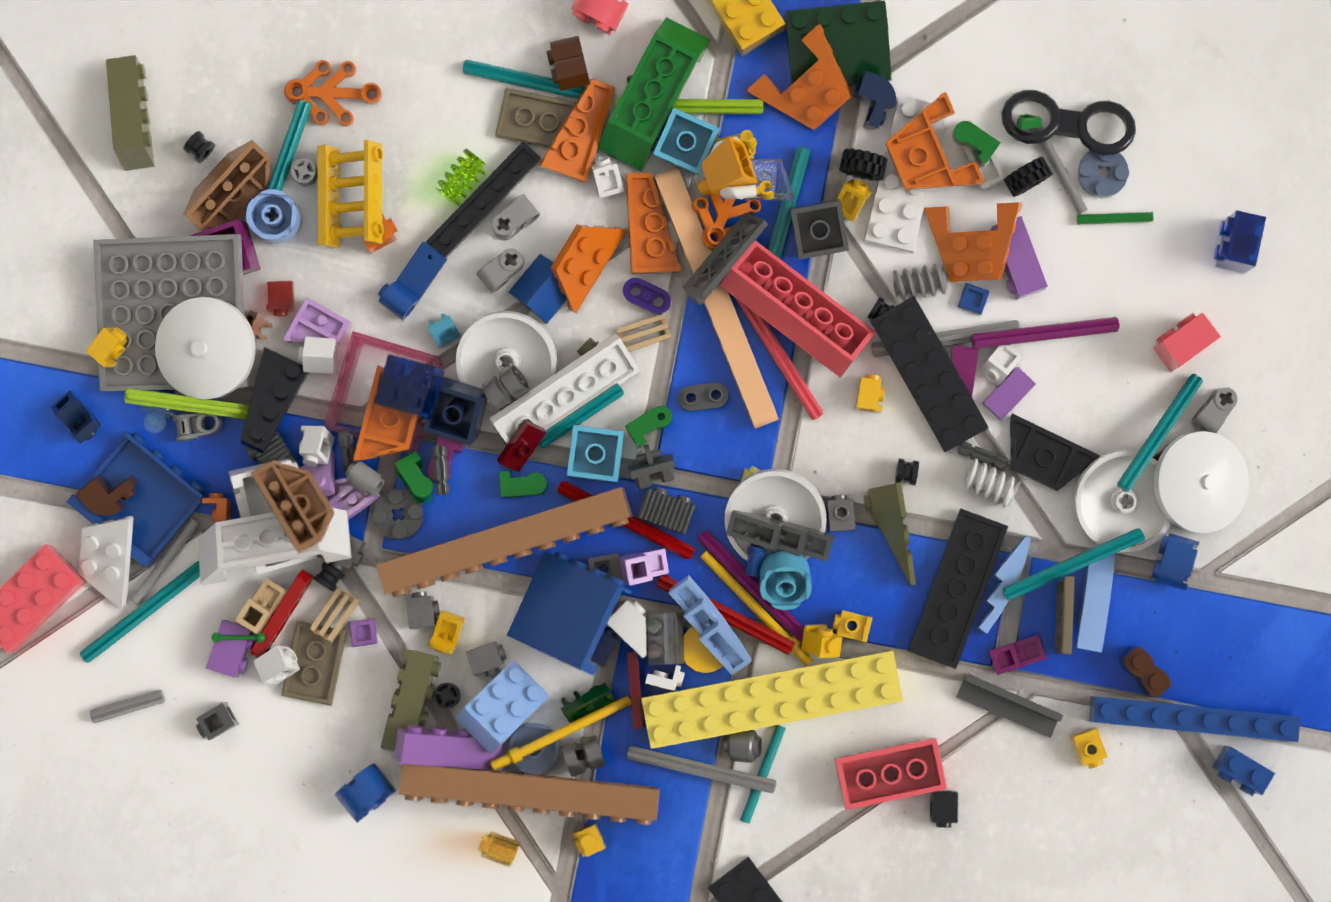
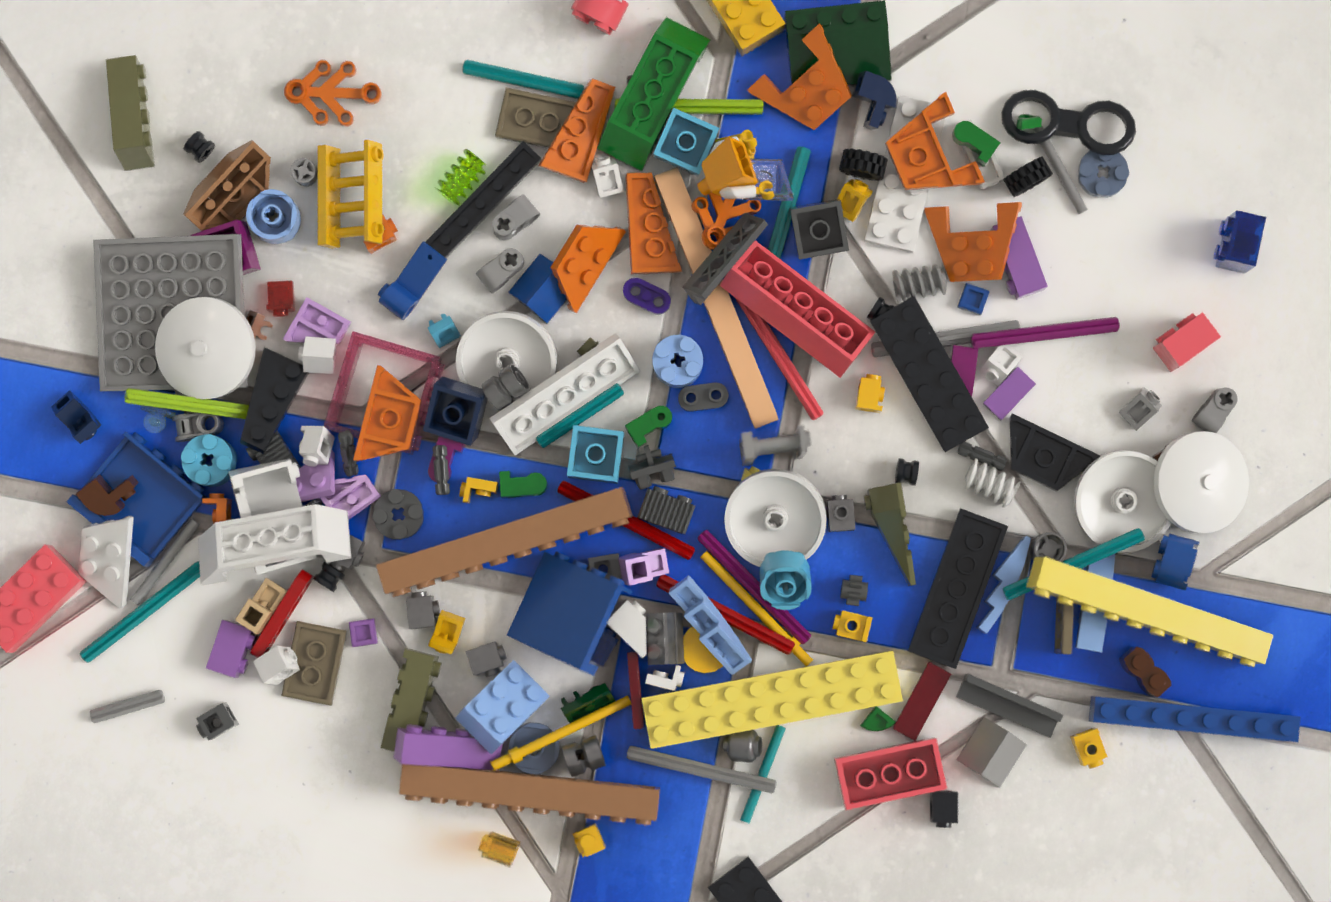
(108, 346): yellow brick -> none
(194, 459): none -> medium azure brick
(217, 637): green hinge -> none
(289, 145): teal axle -> none
(295, 502): medium nougat wedge -> none
(345, 597): tan tile -> none
(364, 479): light grey brick -> none
(365, 792): blue brick -> none
(409, 387): clear blue brick -> none
(418, 485): green leg -> none
(443, 695): black wheel -> none
(482, 488): none -> yellow bracket
(521, 446): dark red plate -> none
(569, 63): reddish brown brick -> none
(664, 326): tan tile -> none
(686, 349): none -> light blue brick
(752, 447): none -> light grey fence
(754, 560): blue pin -> none
(780, 534): dark grey slope -> none
(821, 641): yellow brick -> none
(854, 590): none -> dark grey gear
(877, 720): none -> green tile
(921, 701): none -> dark red tile
(991, 751): none -> light grey slope
(1018, 654): magenta slope -> none
(1048, 545): none -> flat silver wheel
(1114, 218): green bar -> none
(1141, 408): none -> light grey bracket
(1150, 611): none -> light yellow brick
(1159, 433): teal axle -> none
(1238, 767): blue brick -> none

